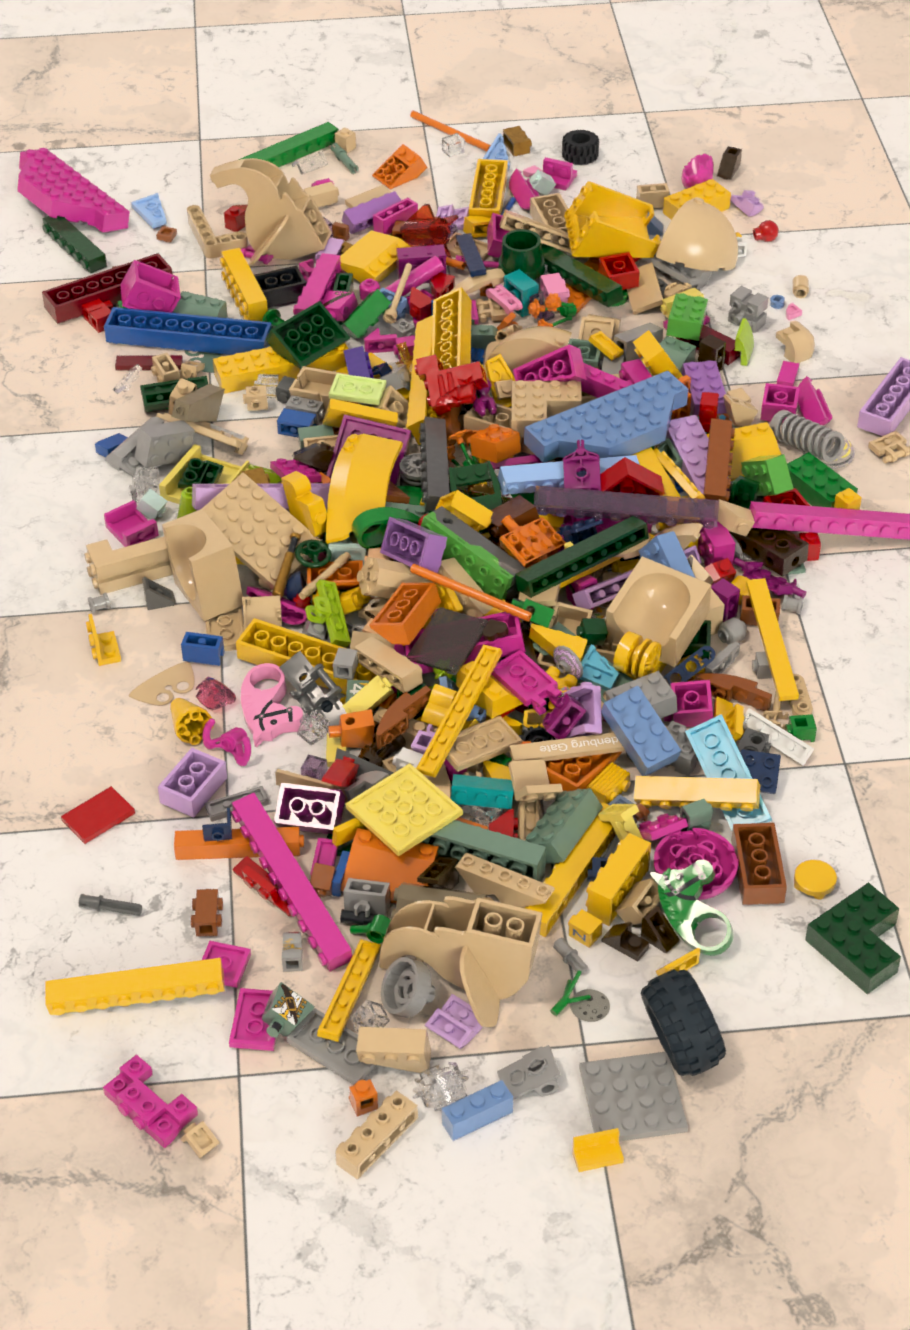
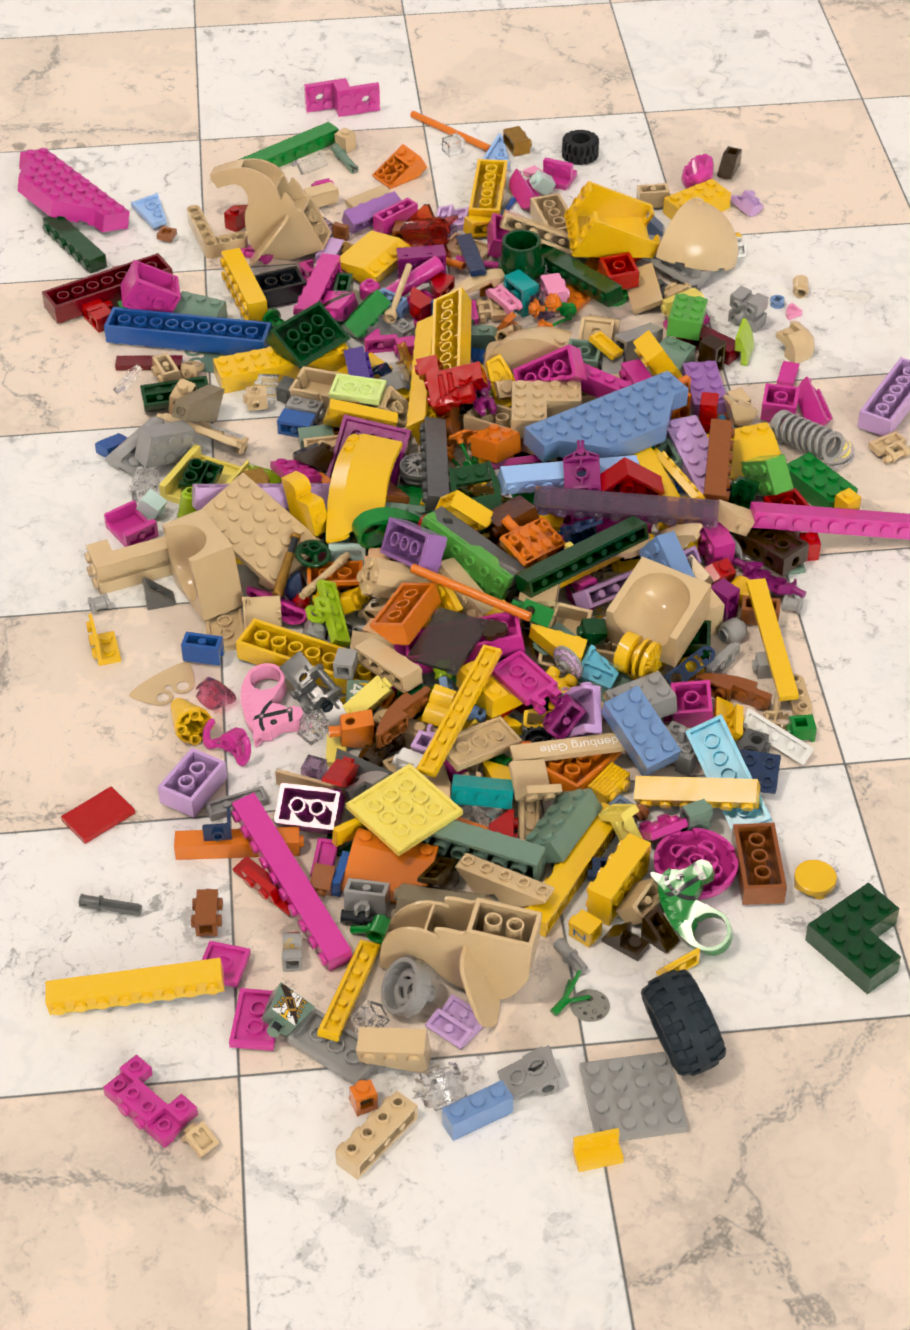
(341, 96): none -> dark pink bracket
(766, 231): red piece -> none

